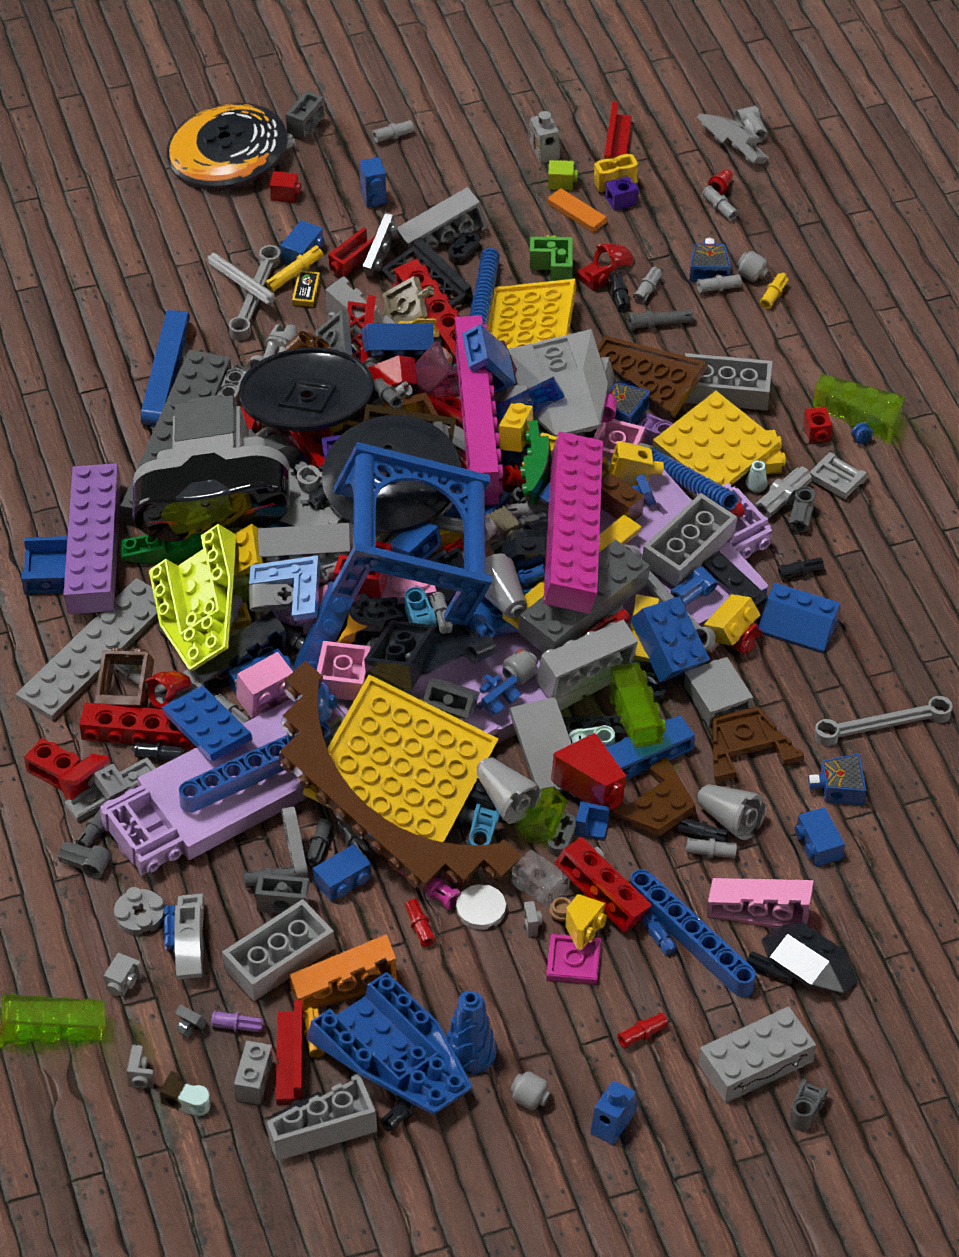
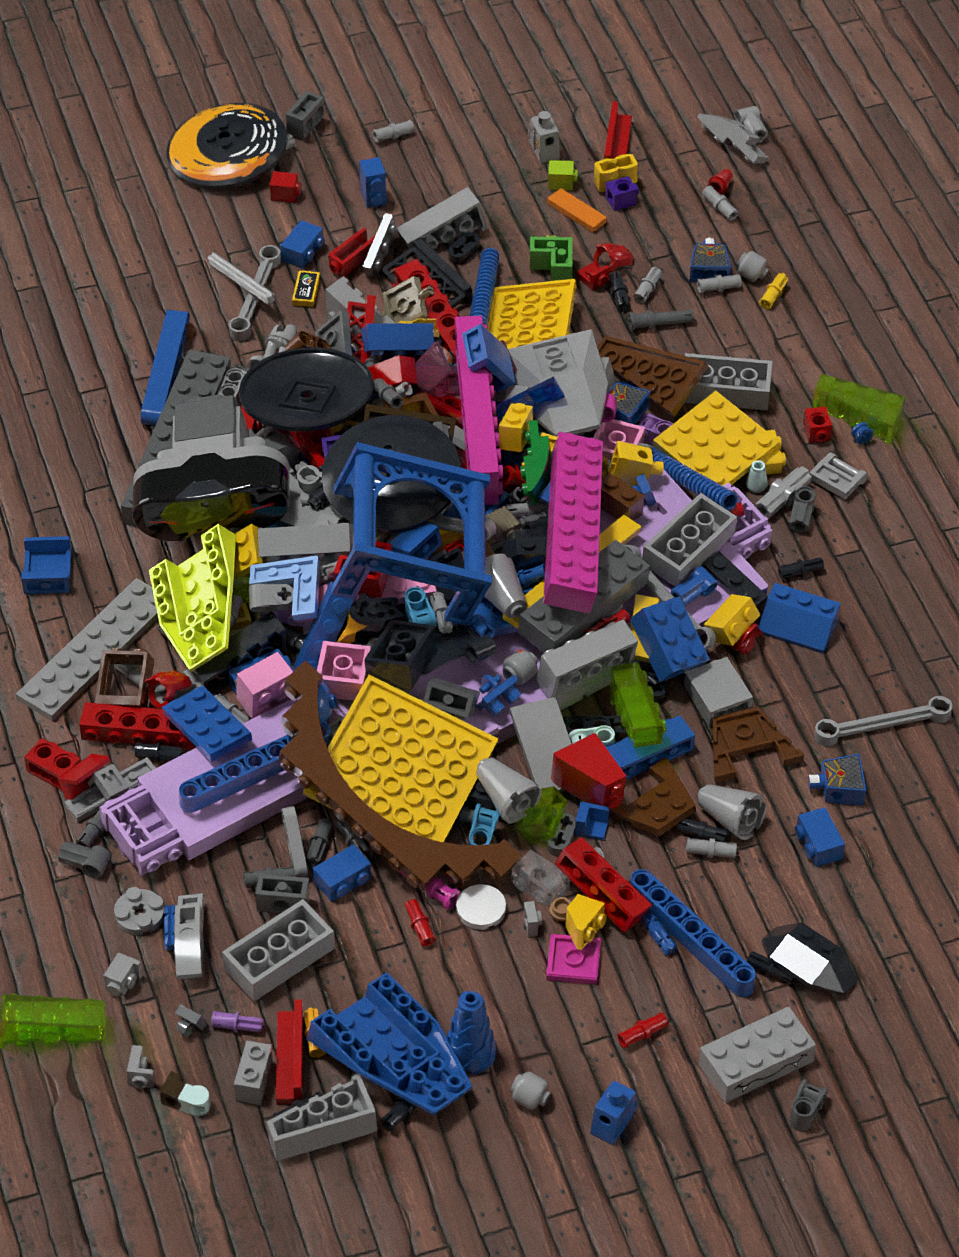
(92, 539): medium lavender brick -> none
(153, 551): green slope -> none
(301, 263): yellow pin -> none
(344, 974): orange wedge -> none
(760, 901): bright pink wedge -> none

